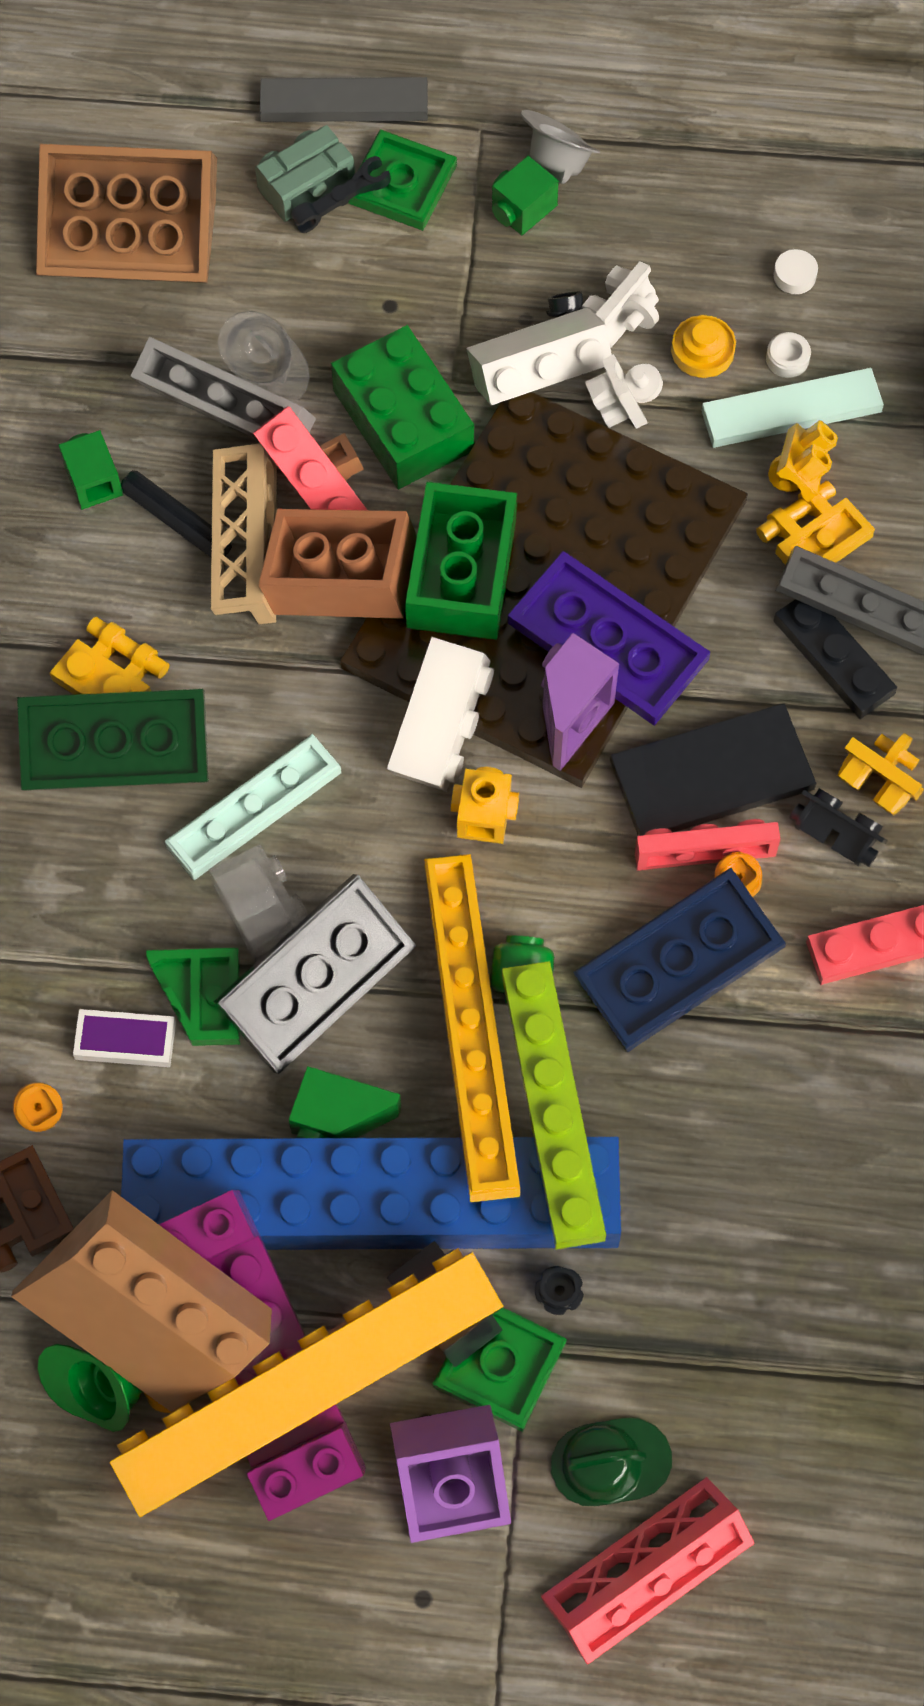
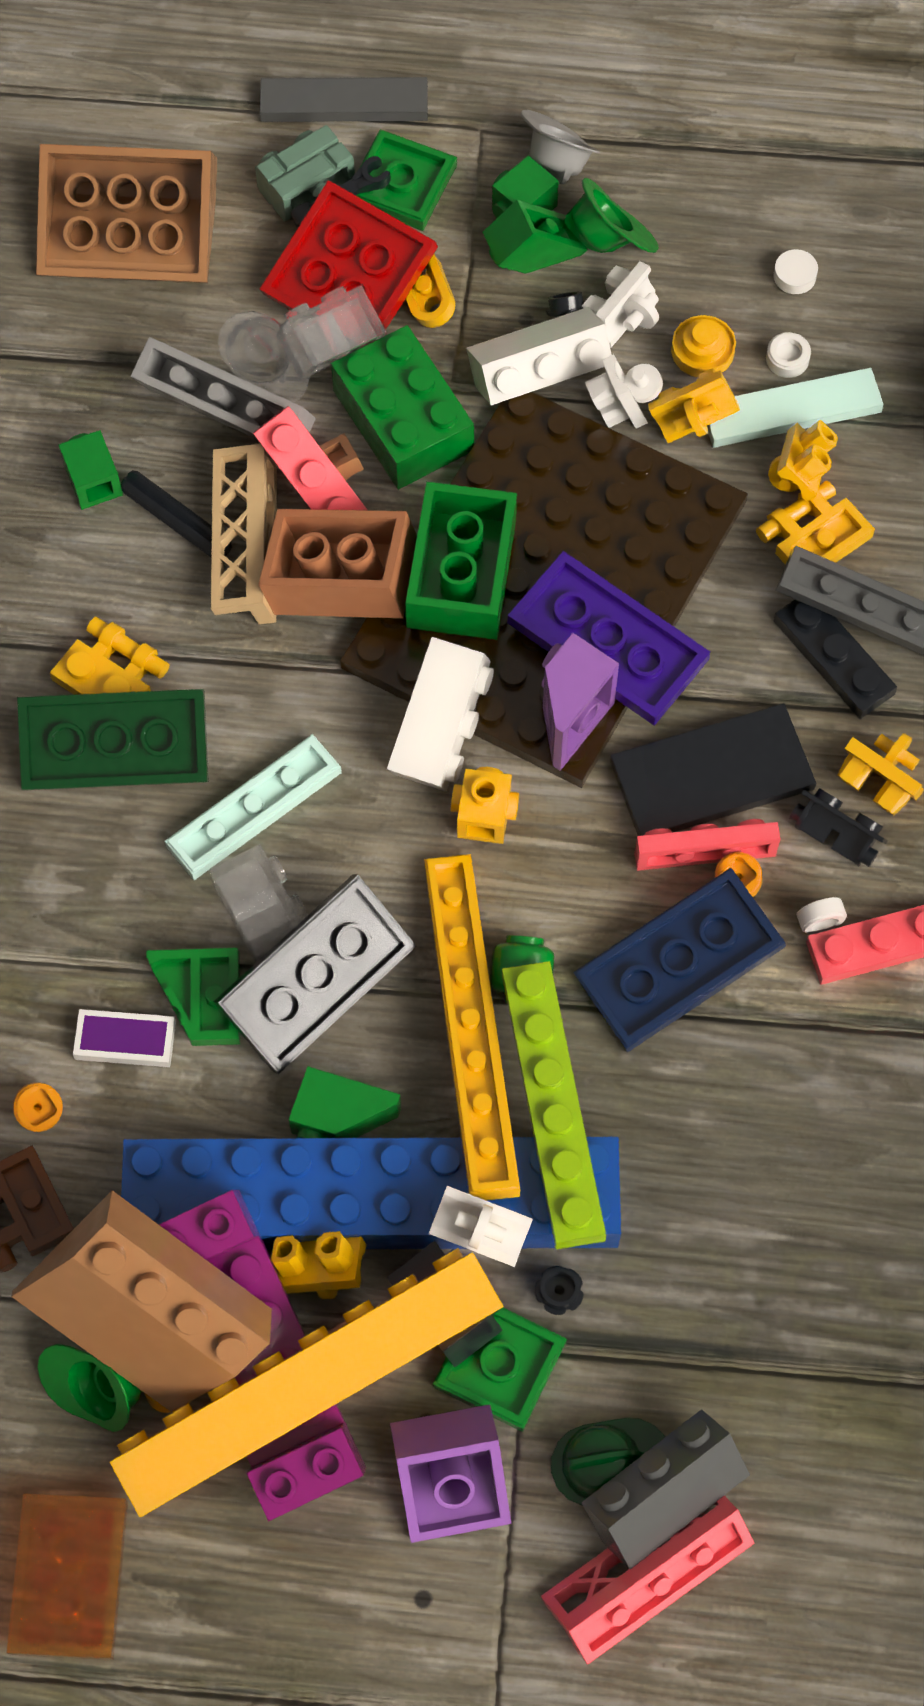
(67, 1577): none -> clear orange plate
(319, 1264): none -> yellow hips
(329, 330): none -> clear brick
(349, 246): none -> red plate
(431, 290): none -> yellow plate
(480, 1226): none -> white hips
(531, 238): none -> green slope
(604, 224): none -> green piece
(666, 1488): none -> dark grey brick
(694, 406): none -> yellow hips
(821, 915): none -> white tile

